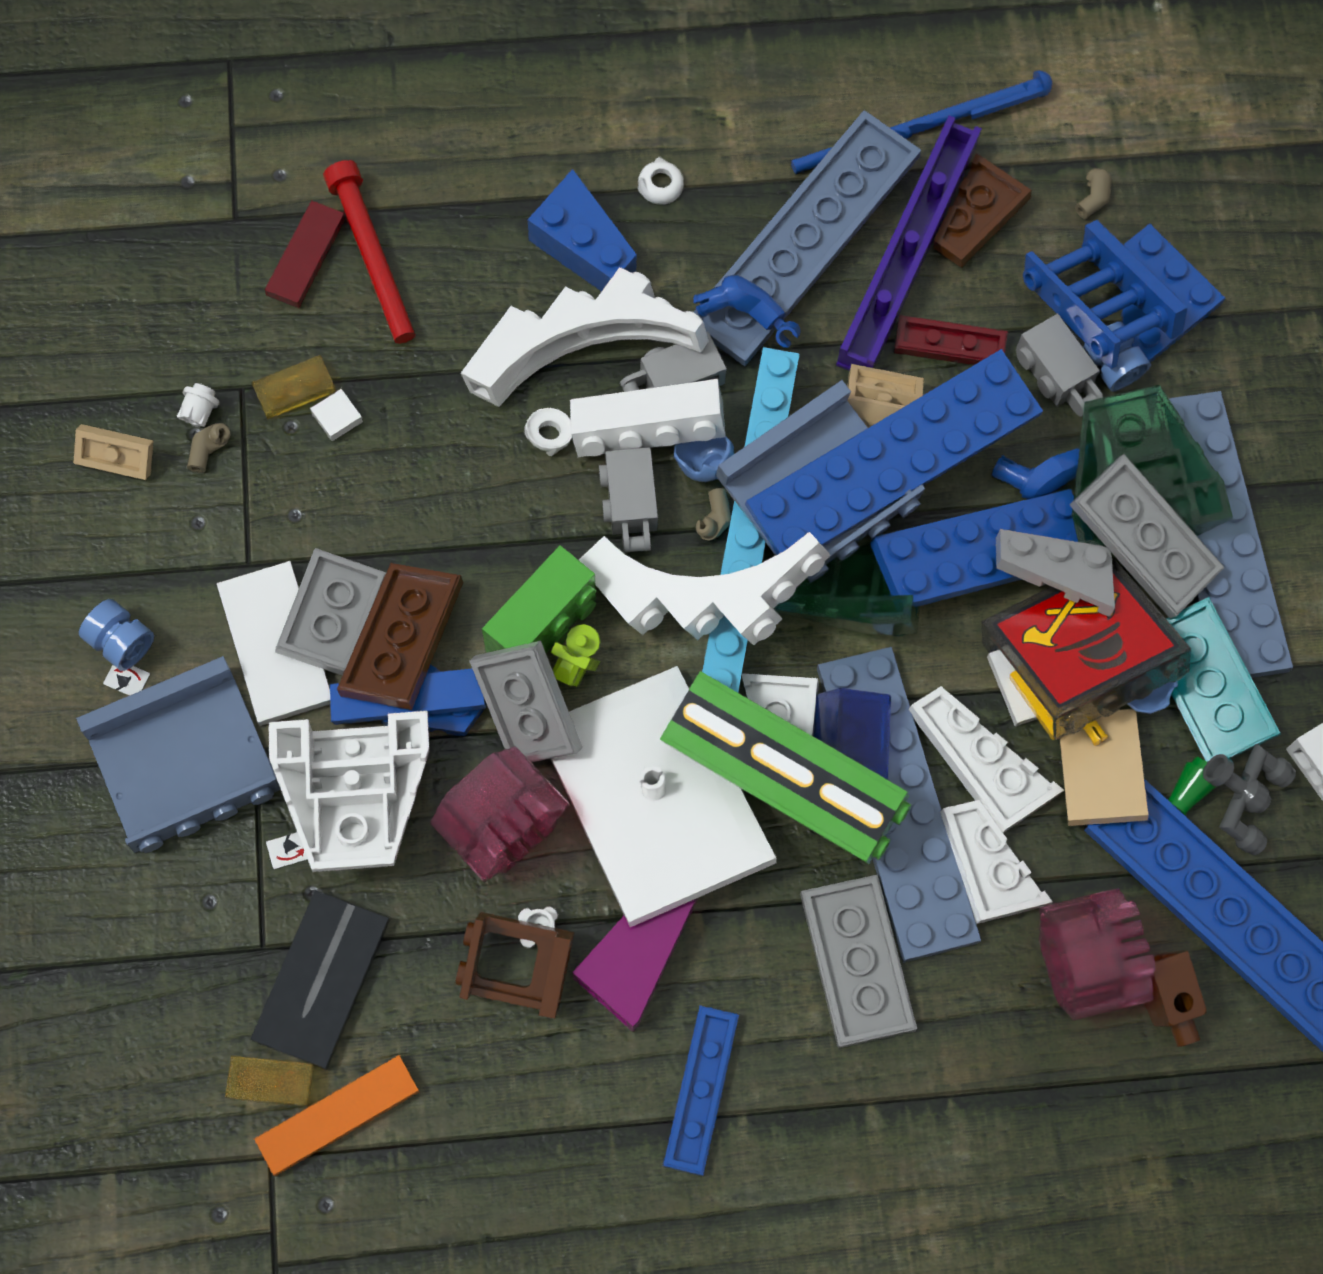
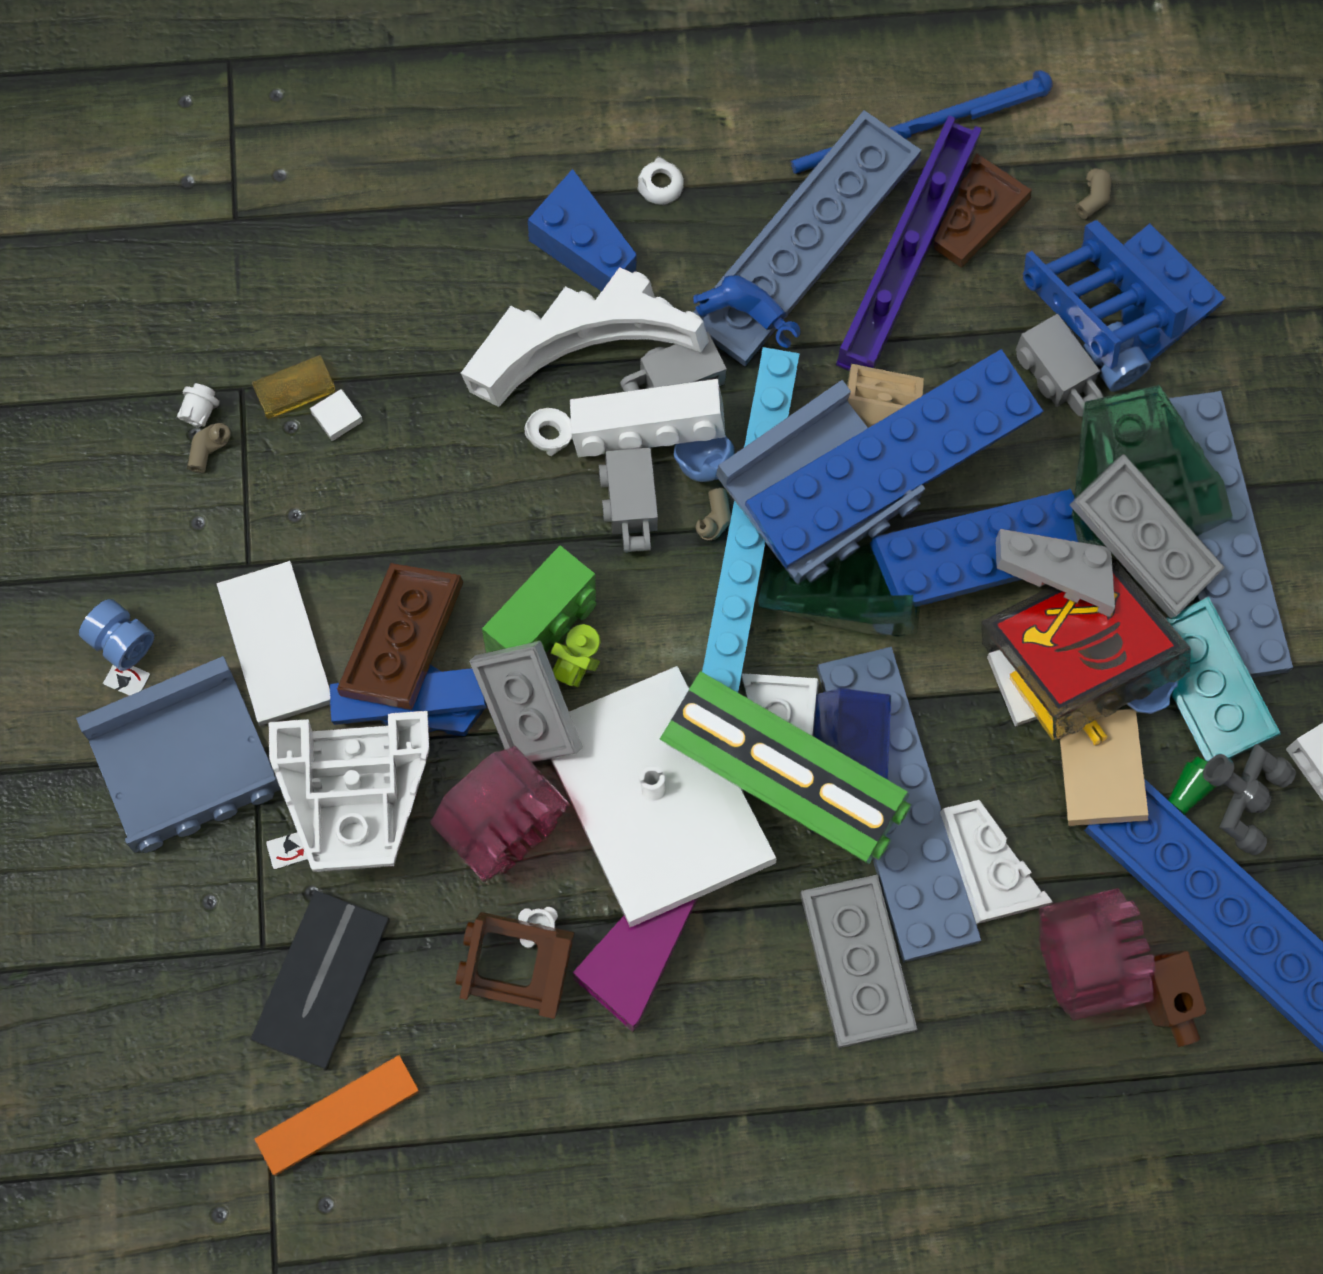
(113, 452): tan plate -> none
(269, 1081): clear yellow plate -> none
(305, 254): dark red tile -> none
(329, 611): light grey tile -> none
(344, 181): red piece -> none
(700, 602): white arch -> none
(701, 1091): blue tile -> none
(947, 340): dark red tile -> none
(982, 761): white wing -> none
(1040, 480): blue arm -> none

